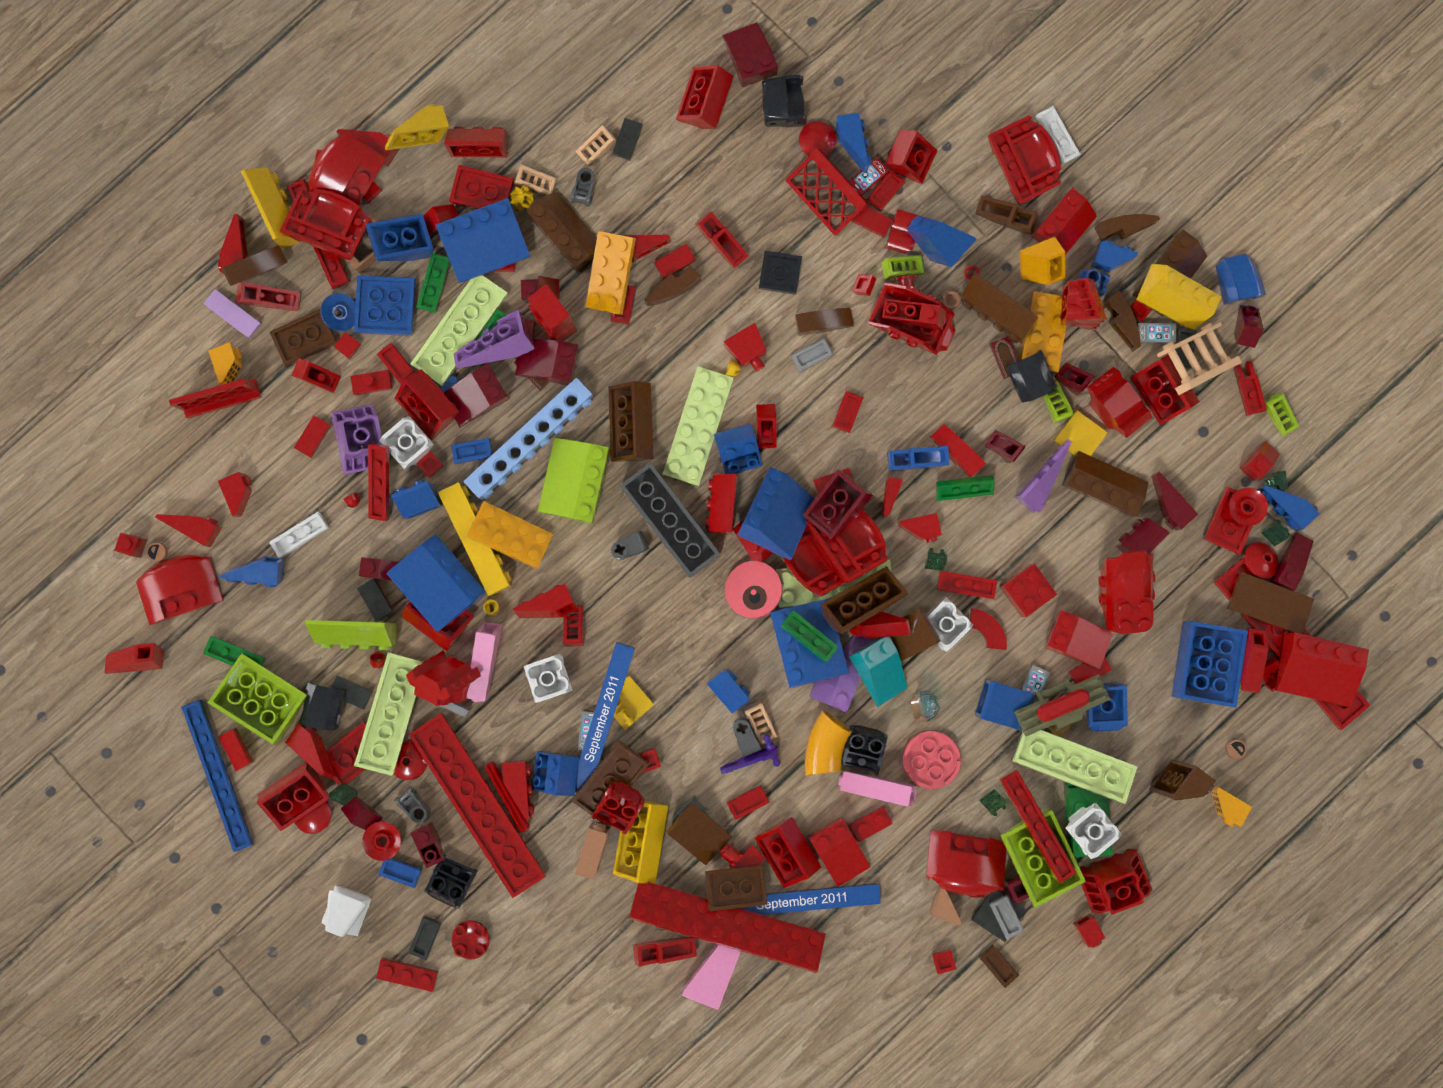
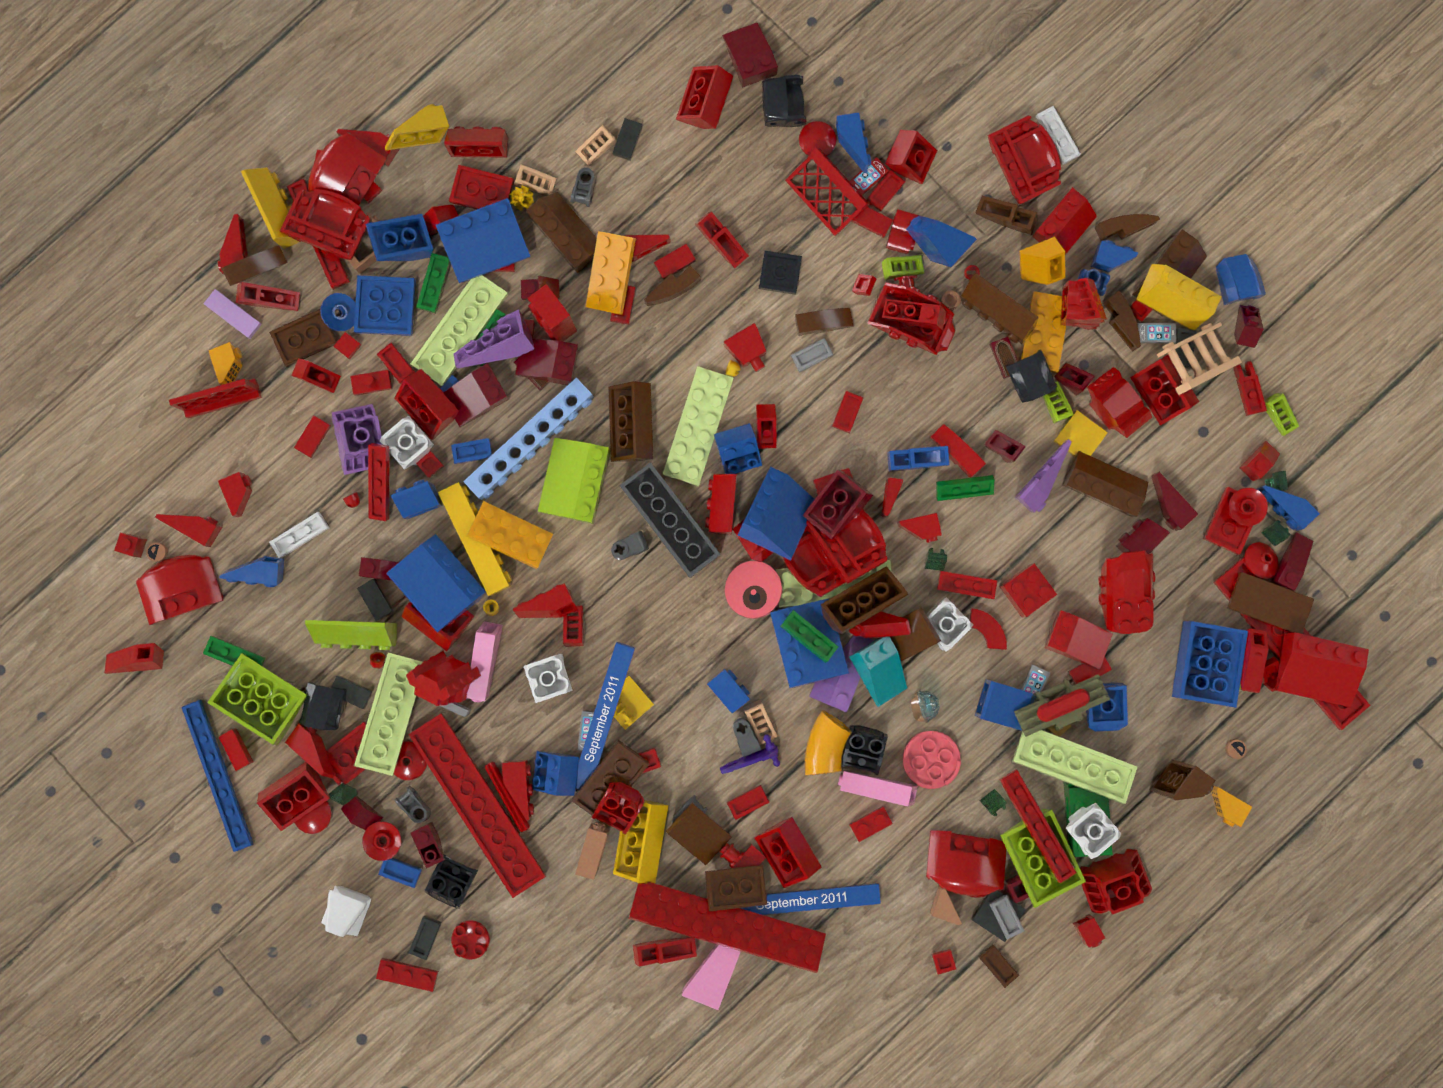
(839, 851): red slope -> none

